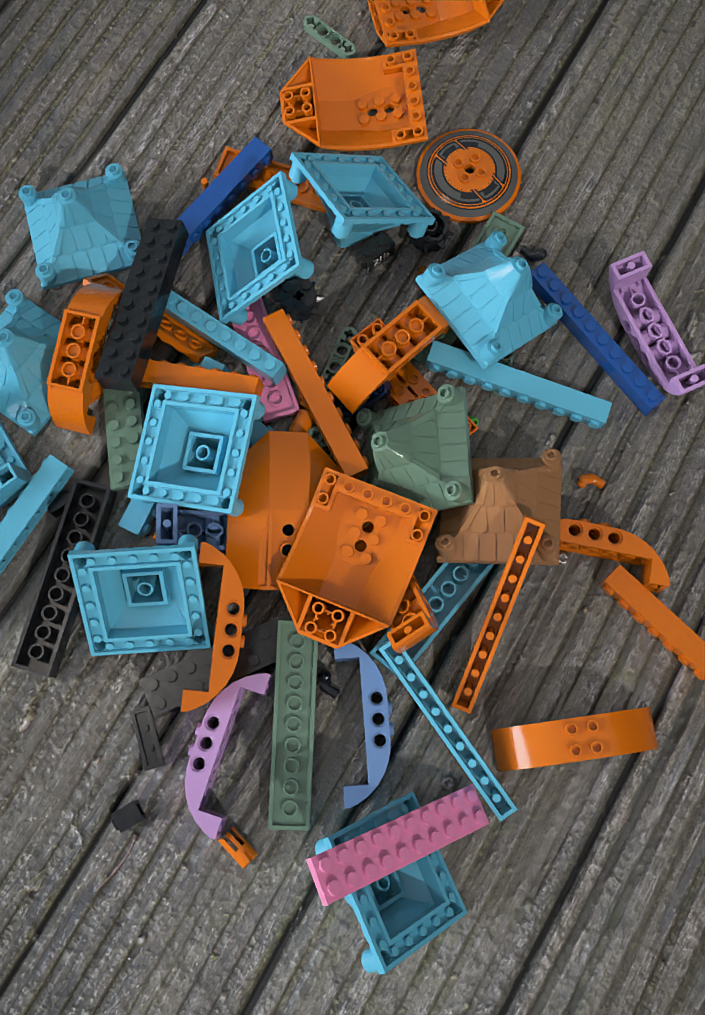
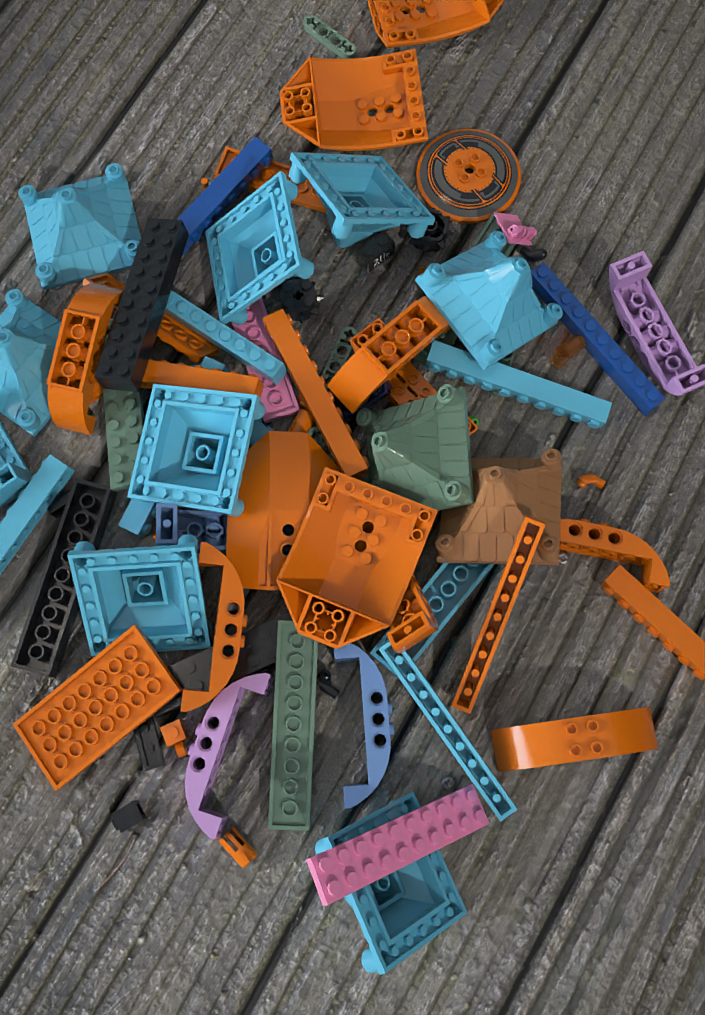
(97, 707): none -> orange plate
(175, 735): none -> orange brick
(514, 230): none -> bright pink hinge
(567, 350): none -> clear orange piece

